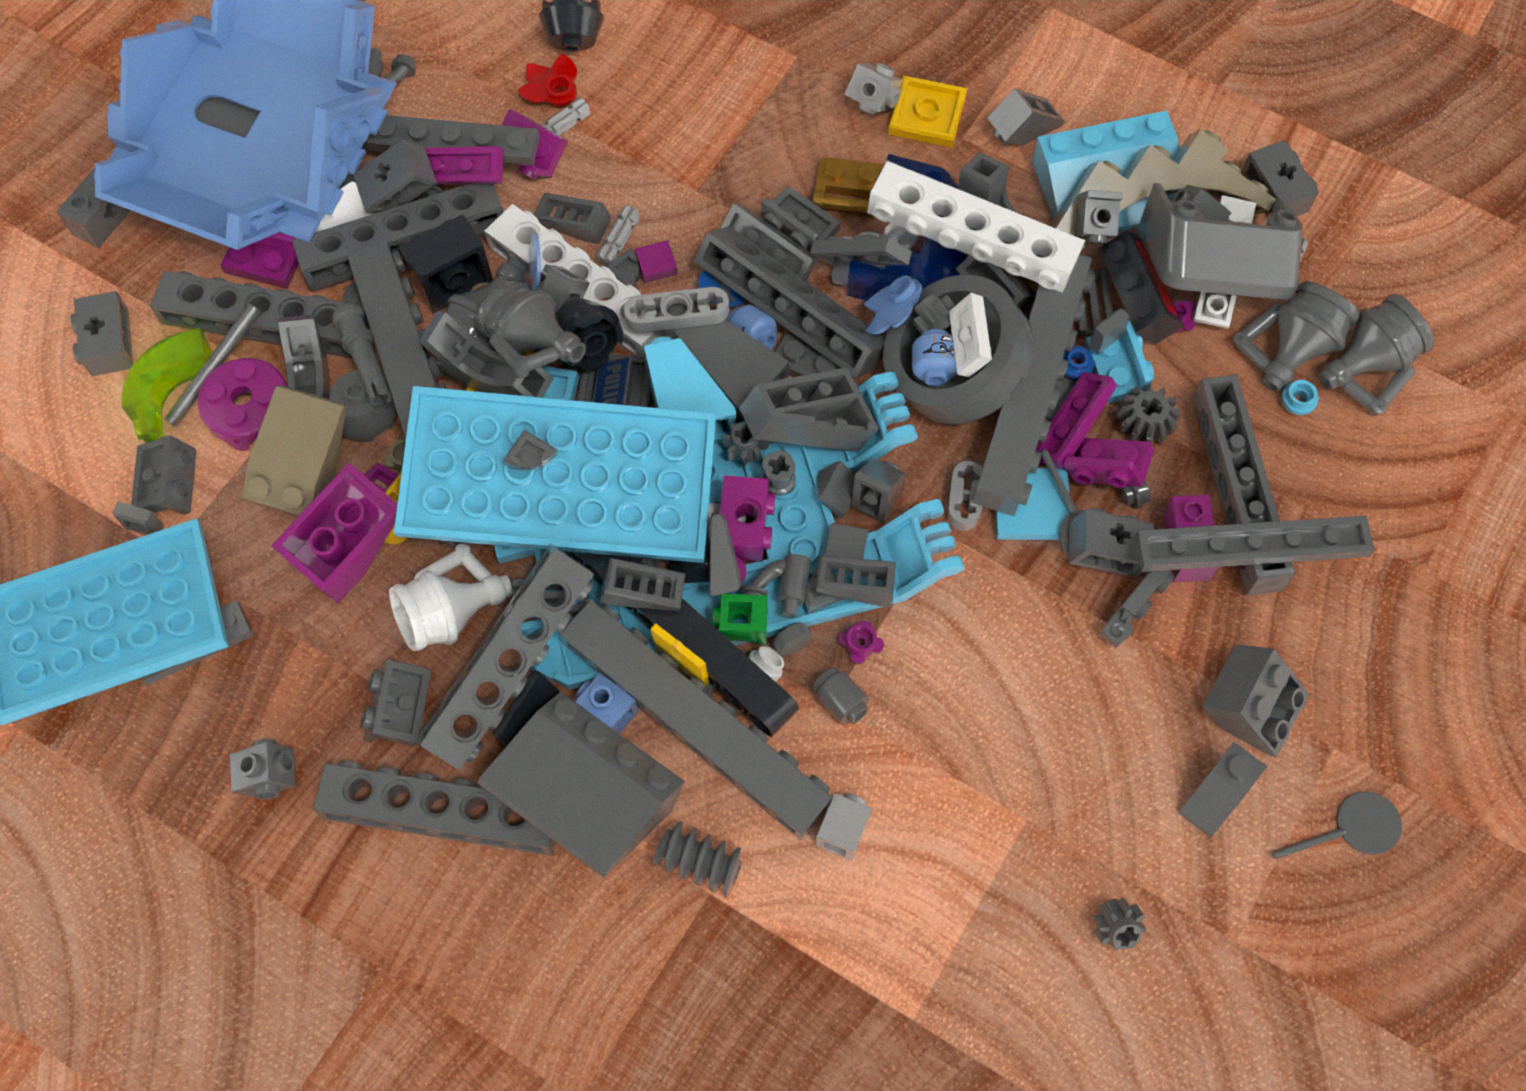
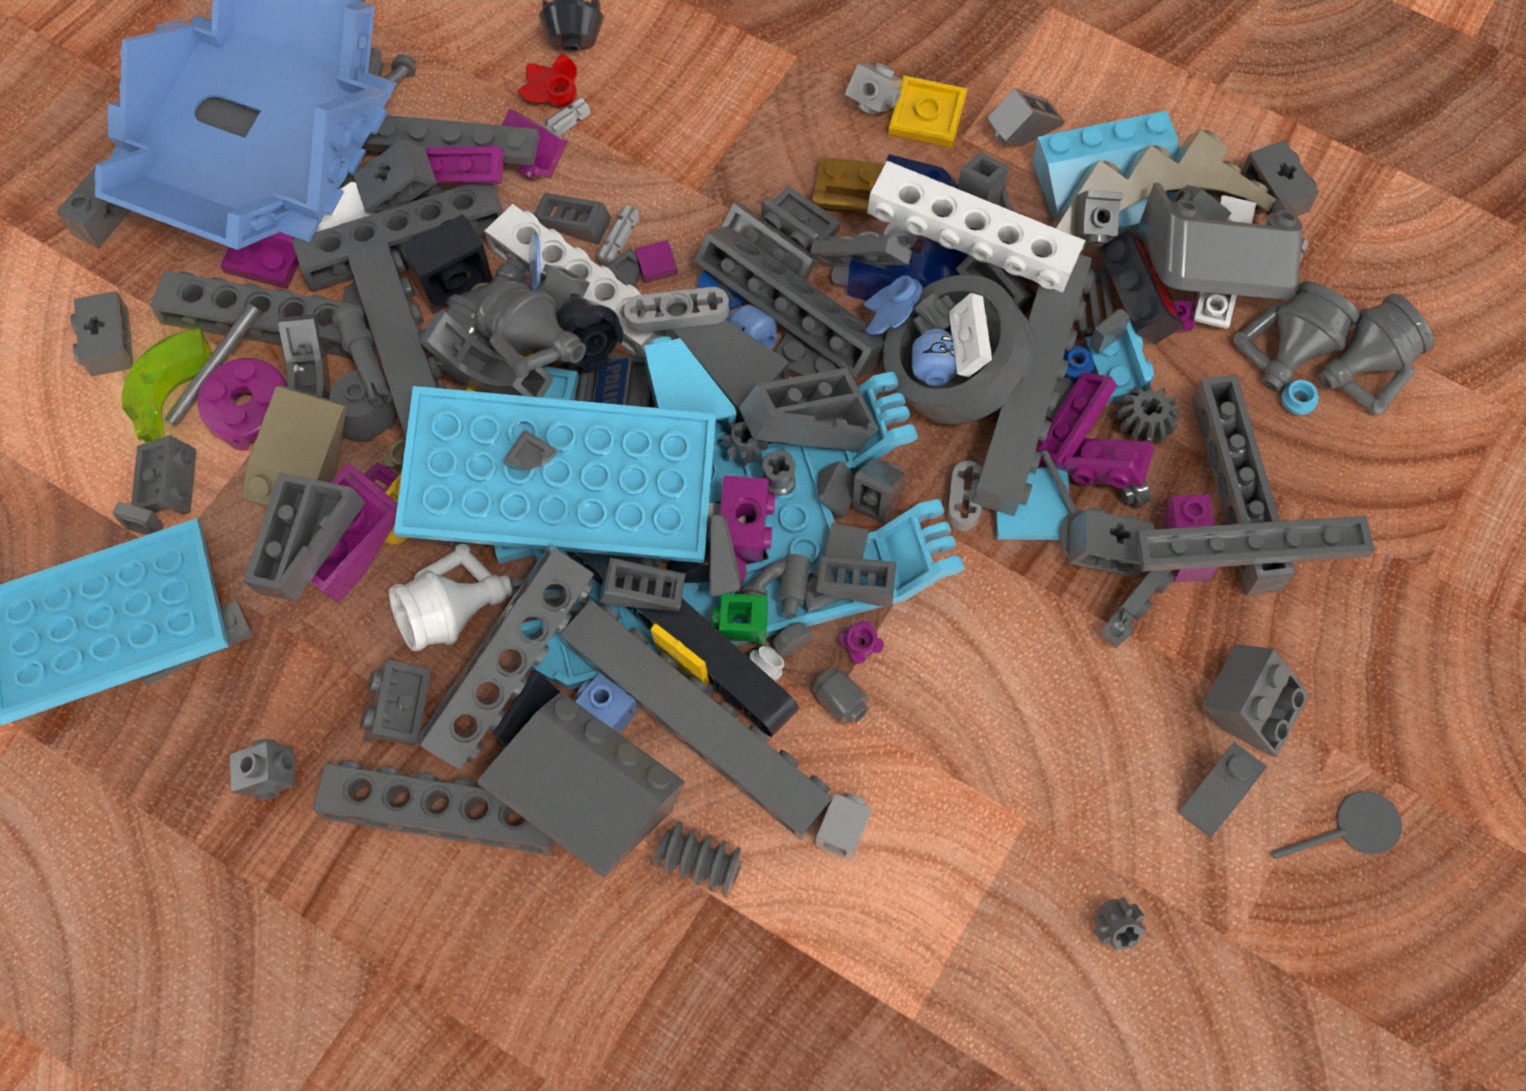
(299, 534): none -> dark grey wedge

